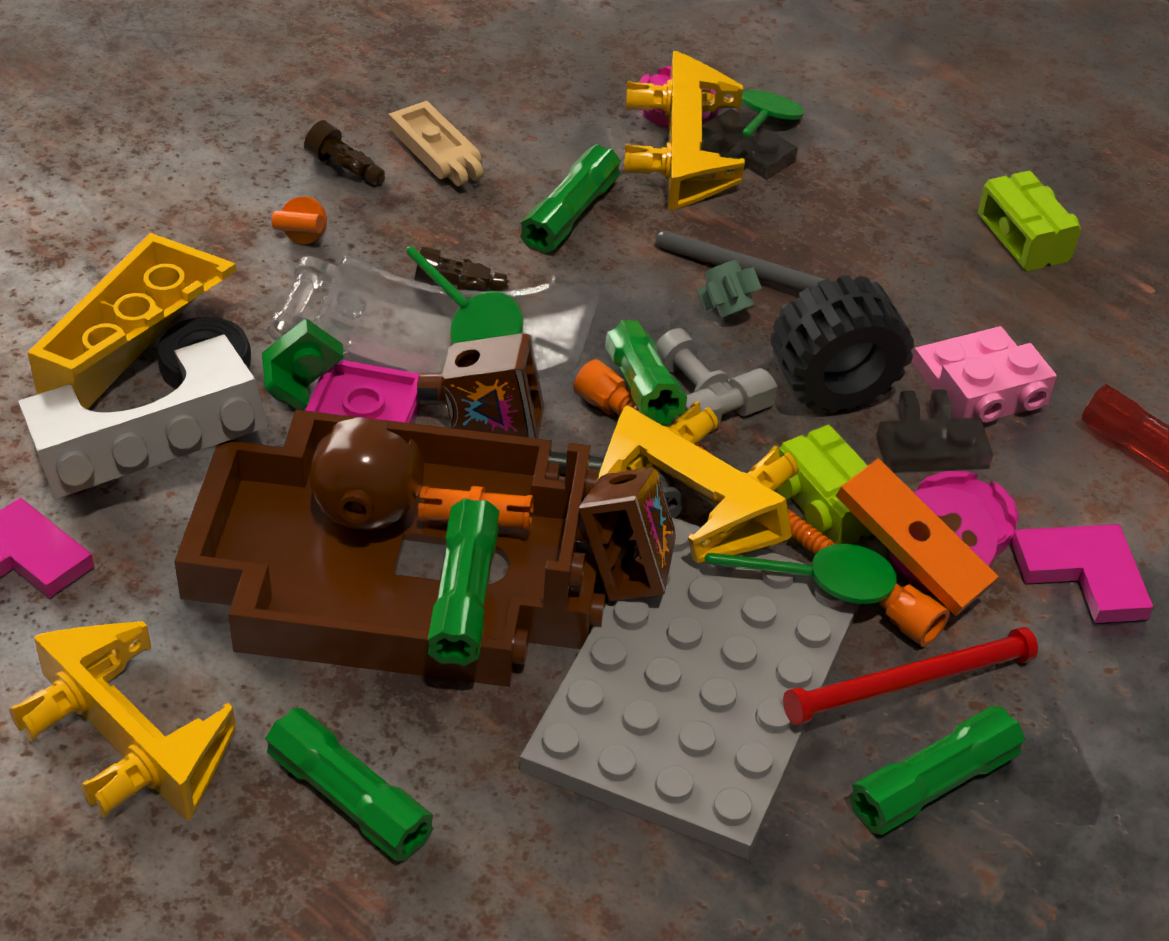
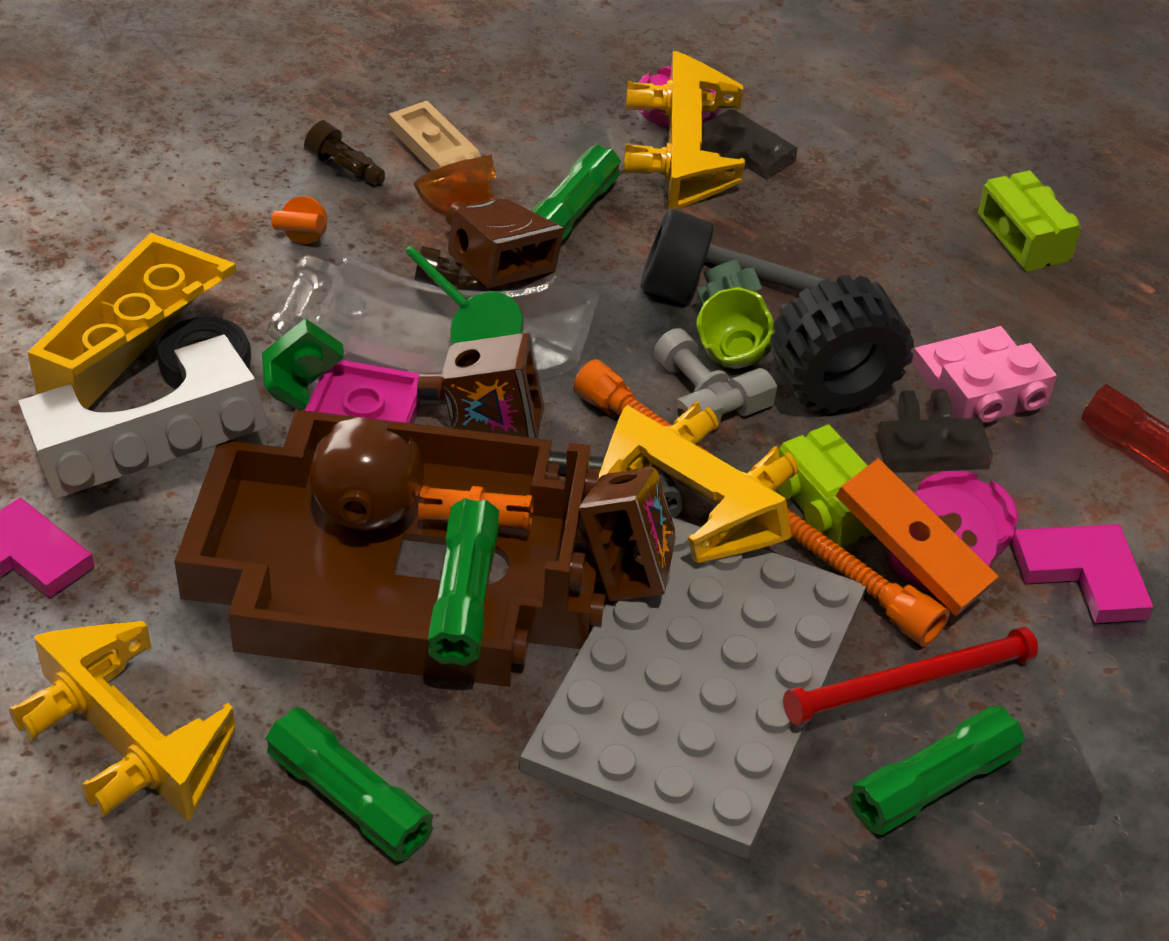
(457, 181): none -> clear orange brick
(502, 241): none -> reddish brown torso
(651, 384): green axle -> none
(677, 256): none -> black tyre
(735, 327): none -> lime hair
(769, 105): green piece -> none
(839, 569): green piece -> none

